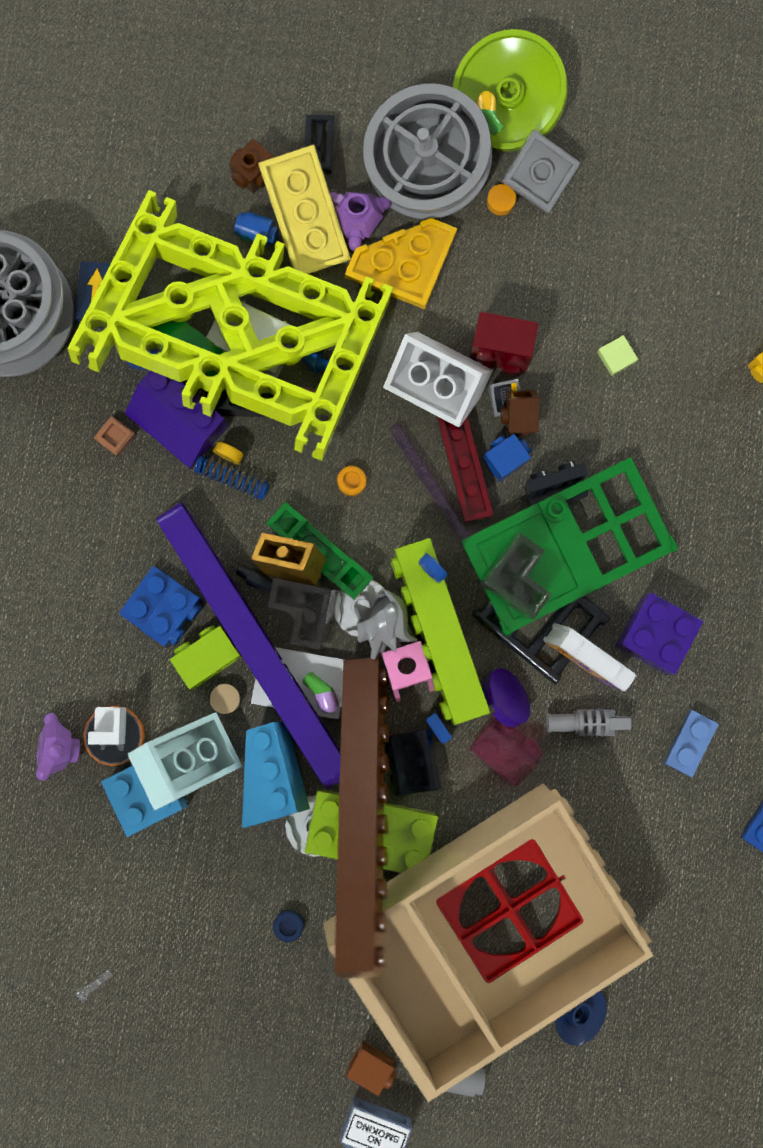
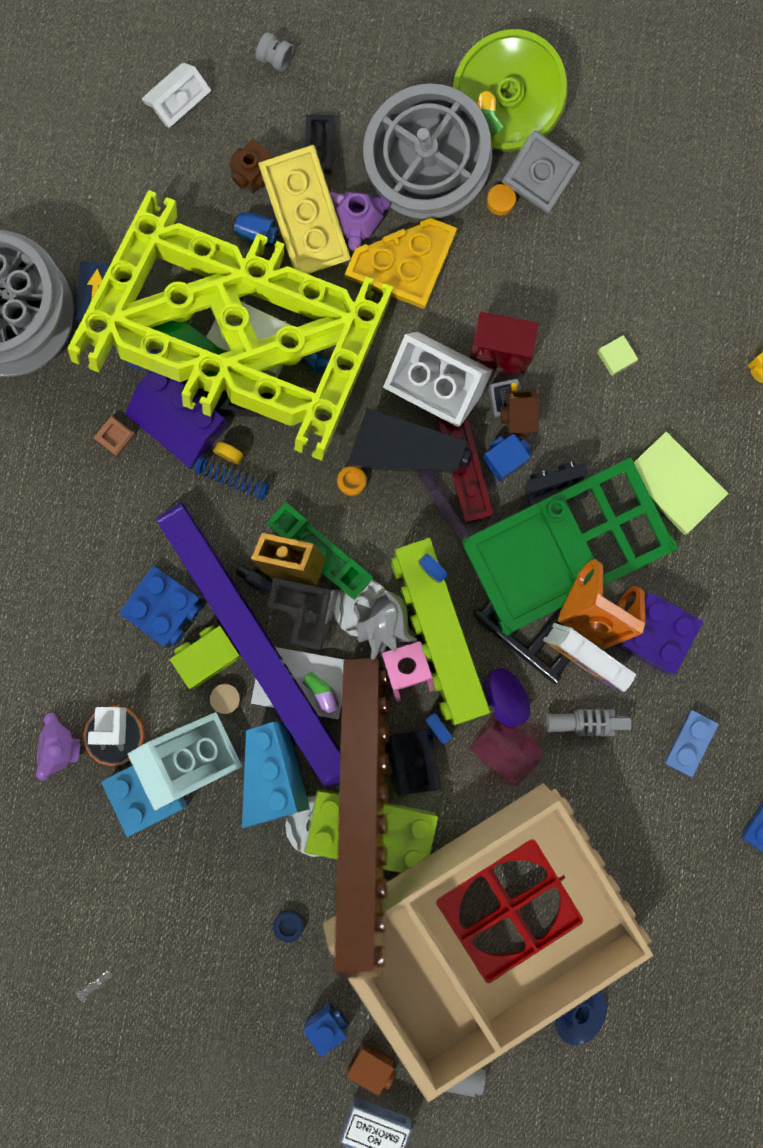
(177, 93): none -> white panel
(274, 51): none -> light grey wheel
(326, 1029): none -> blue brick
(405, 446): none -> black slope
(510, 580): clear smoke brick -> none
(596, 616): none -> orange hose
(678, 483): none -> yellowish green tile

